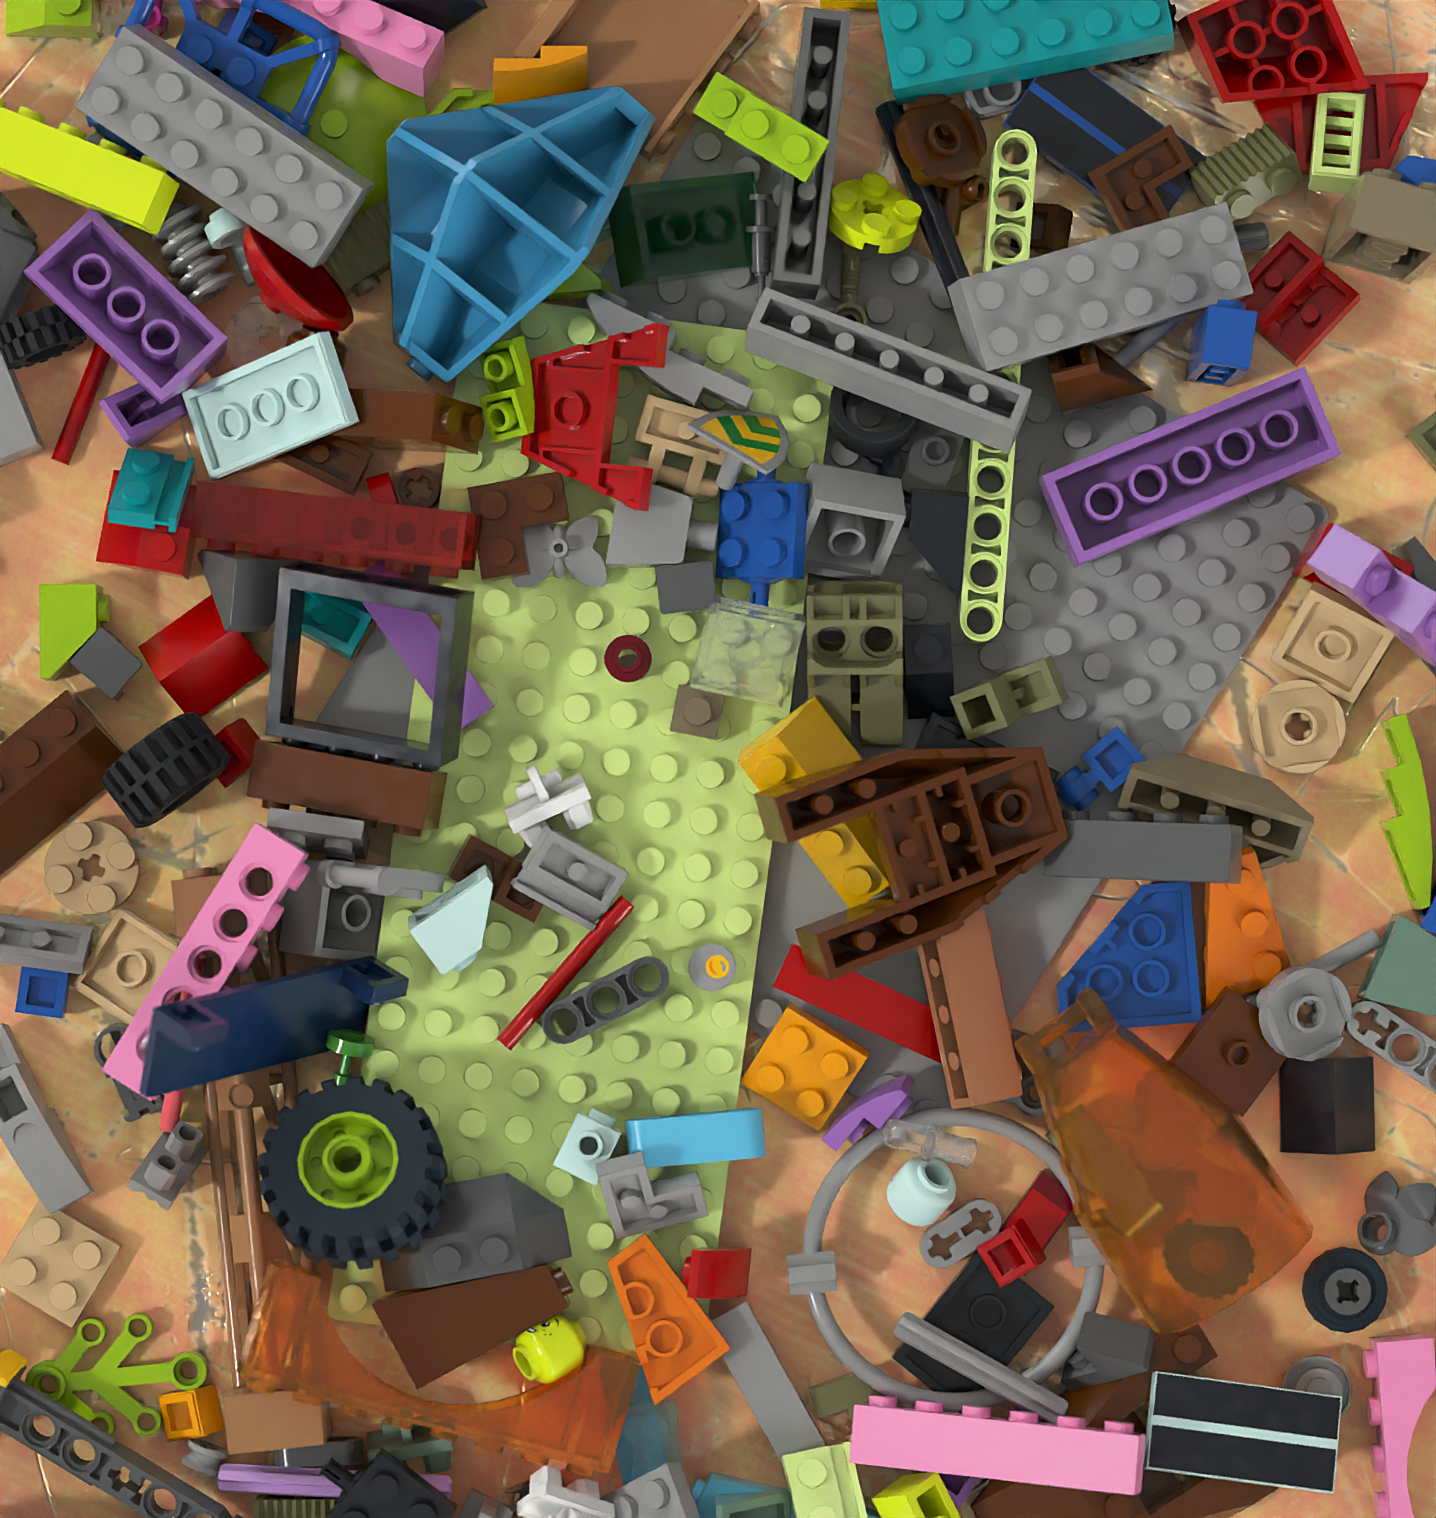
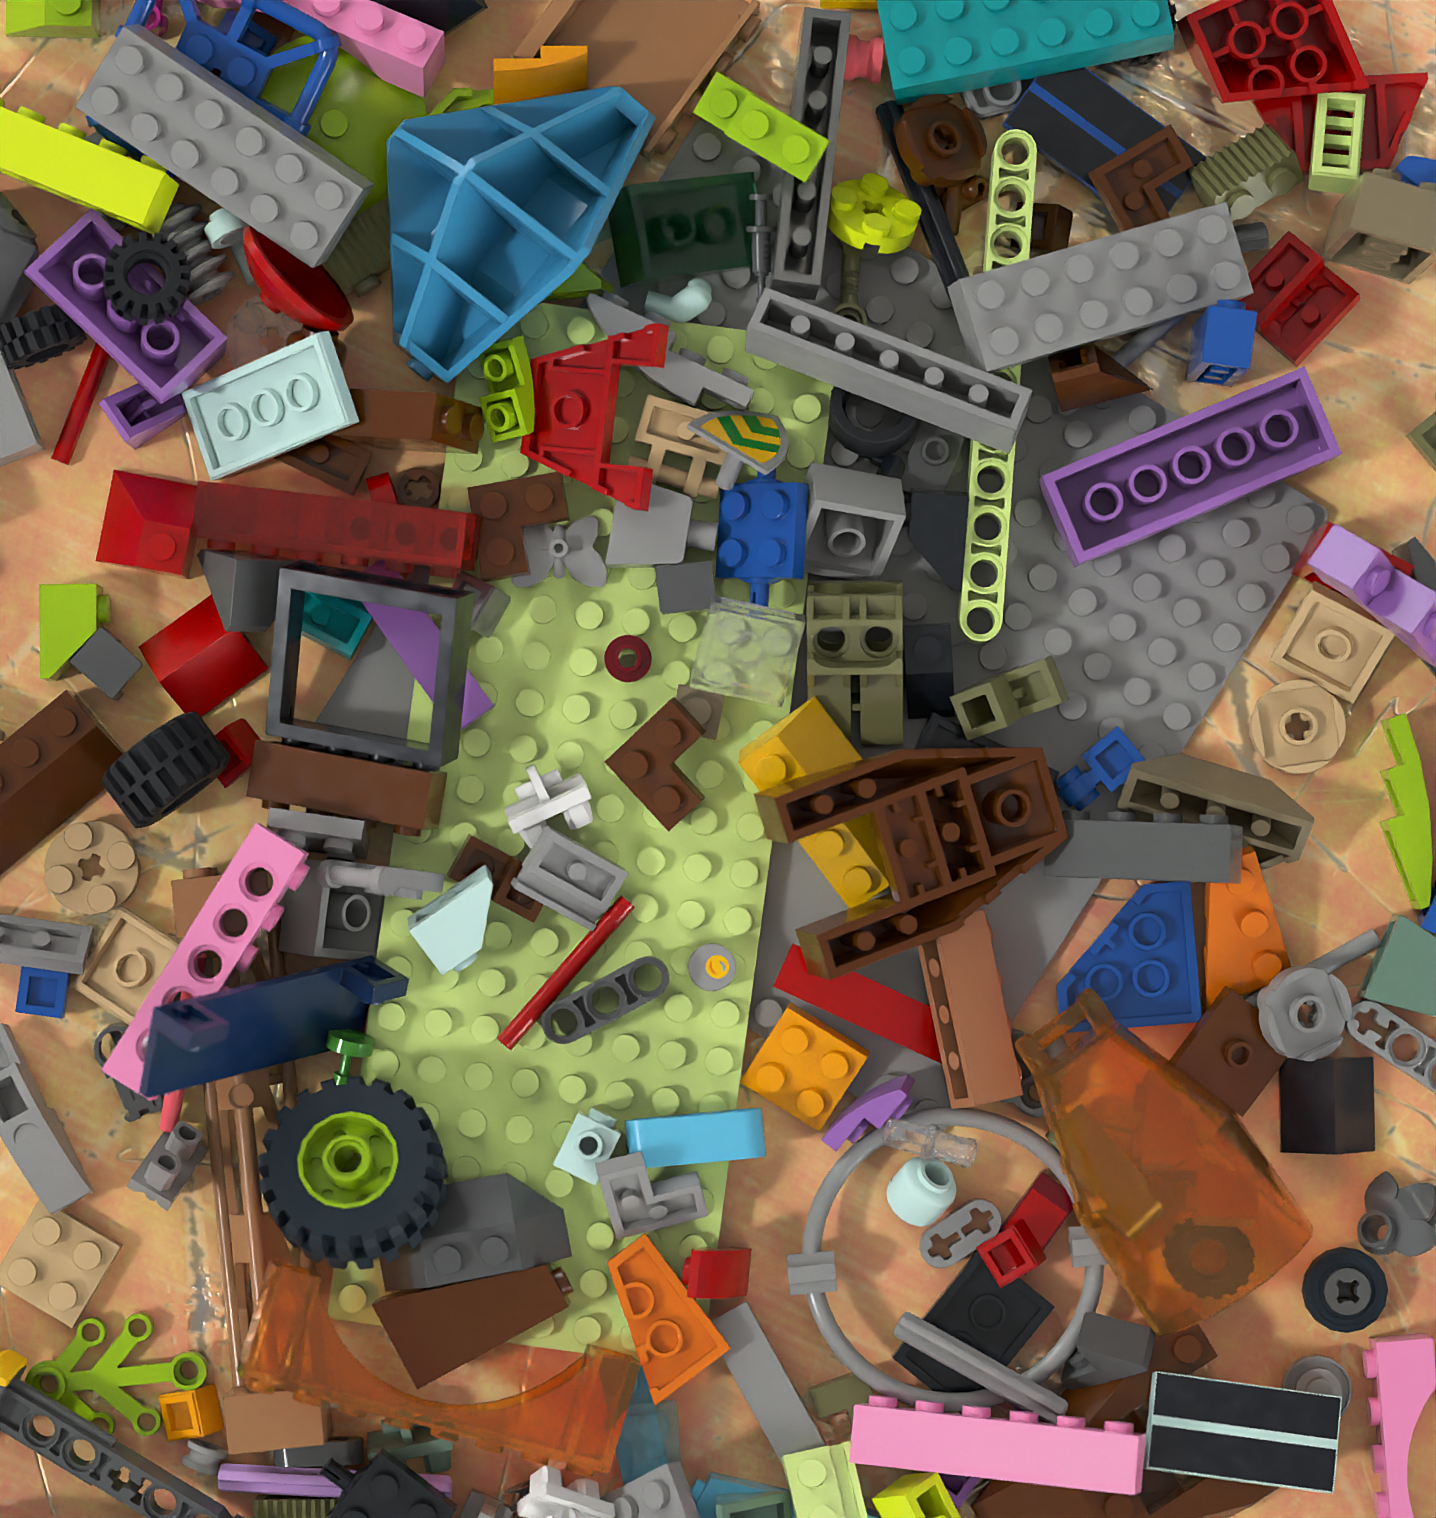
(150, 490): teal plate -> none
(151, 251): none -> black tyre
(488, 603): none -> flat silver slope
(550, 1349): neon yellow head -> none
(648, 764): none -> reddish brown plate
(683, 305): none -> light aqua arm
(864, 59): none -> coral wheel

